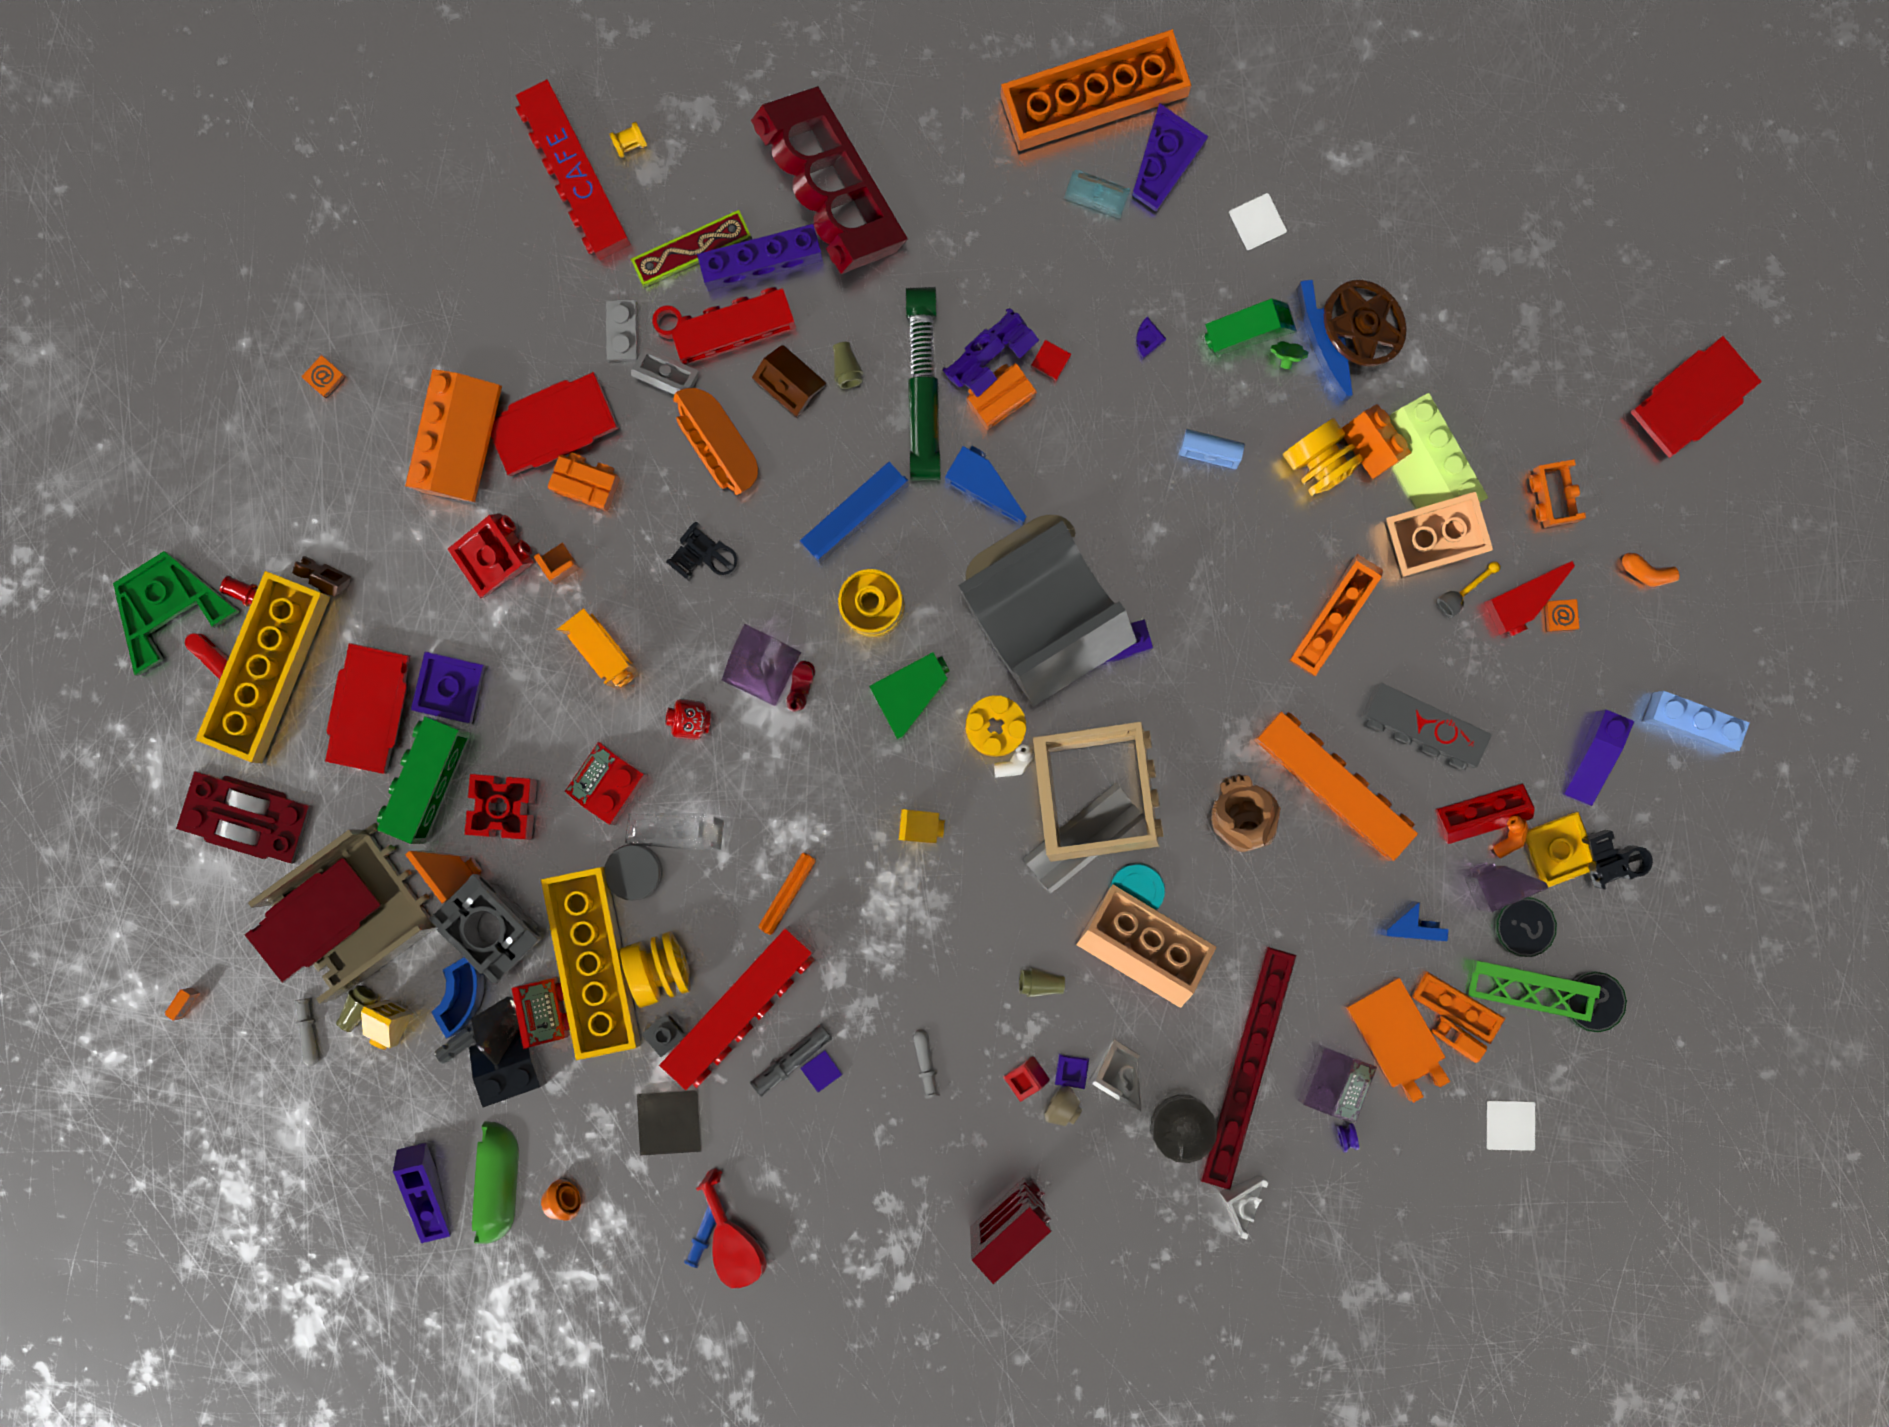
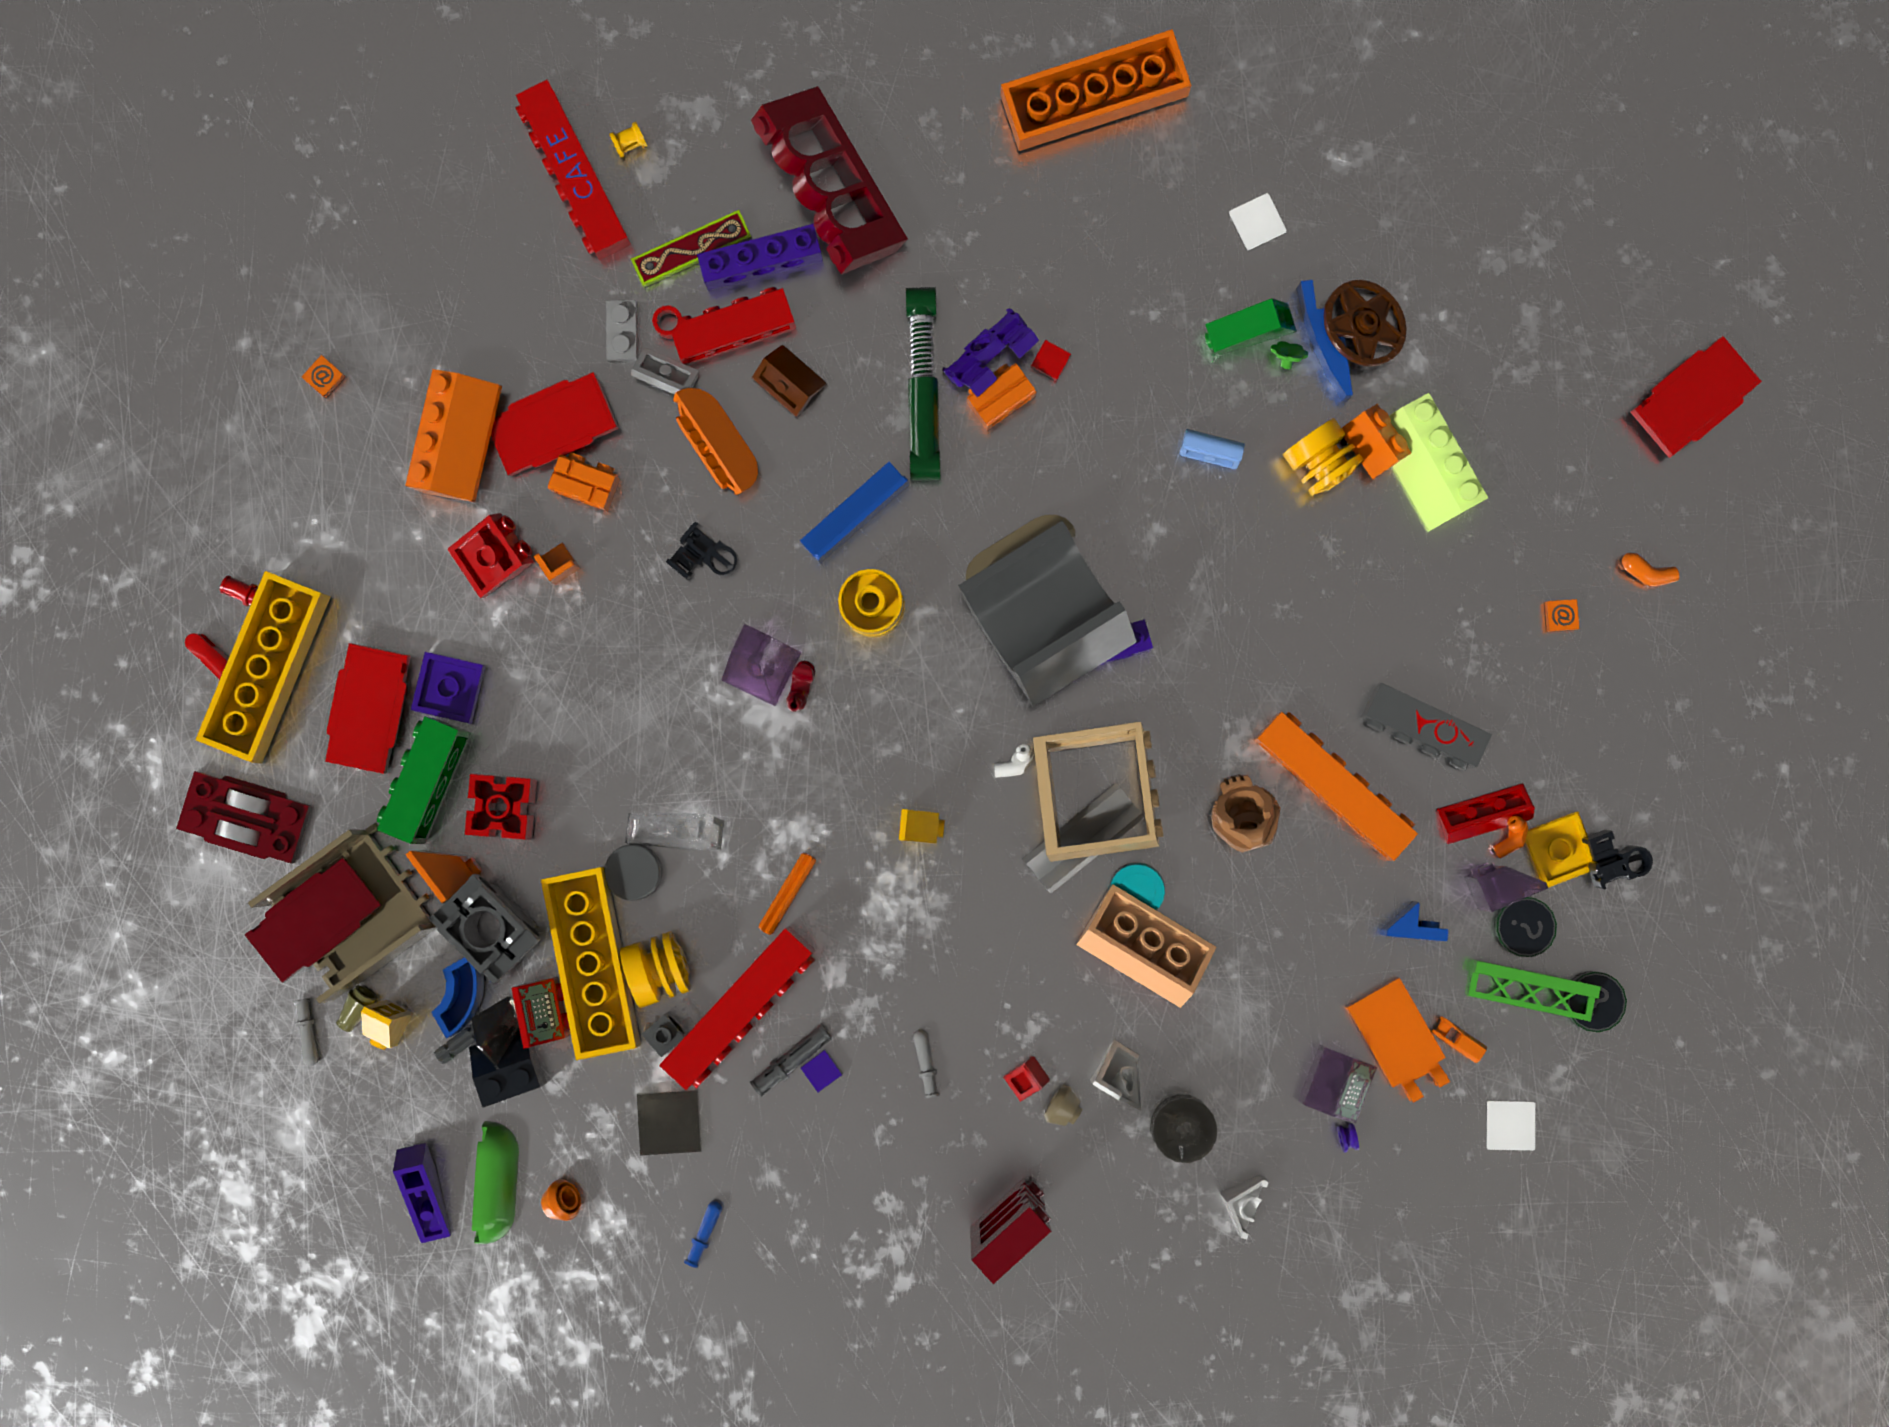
(157, 595): green wing -> none
(181, 1003): orange tile -> none
(324, 577): reddish brown plate -> none
(599, 649): light orange window -> none
(606, 784): red slope -> none
(688, 719): red head -> none
(734, 1251): red piece -> none
(846, 367): olive cone -> none
(910, 691): green slope -> none
(980, 480): blue slope -> none
(999, 709): yellow brick -> none
(1040, 983): olive cone -> none
(1071, 1071): dark purple tile -> none
(1097, 193): clear light blue brick -> none
(1148, 338): dark purple tile -> none
(1167, 156): dark purple wing -> none
(1248, 1067): dark red tile -> none
(1337, 614): orange slope -> none
(1439, 534): light nougat slope -> none
(1453, 602): hinge -> none
(1457, 1007): orange tile -> none
(1524, 602): red slope -> none
(1555, 494): orange window -> none
(1598, 755): dark purple slope -> none
(1696, 721): light blue brick -> none

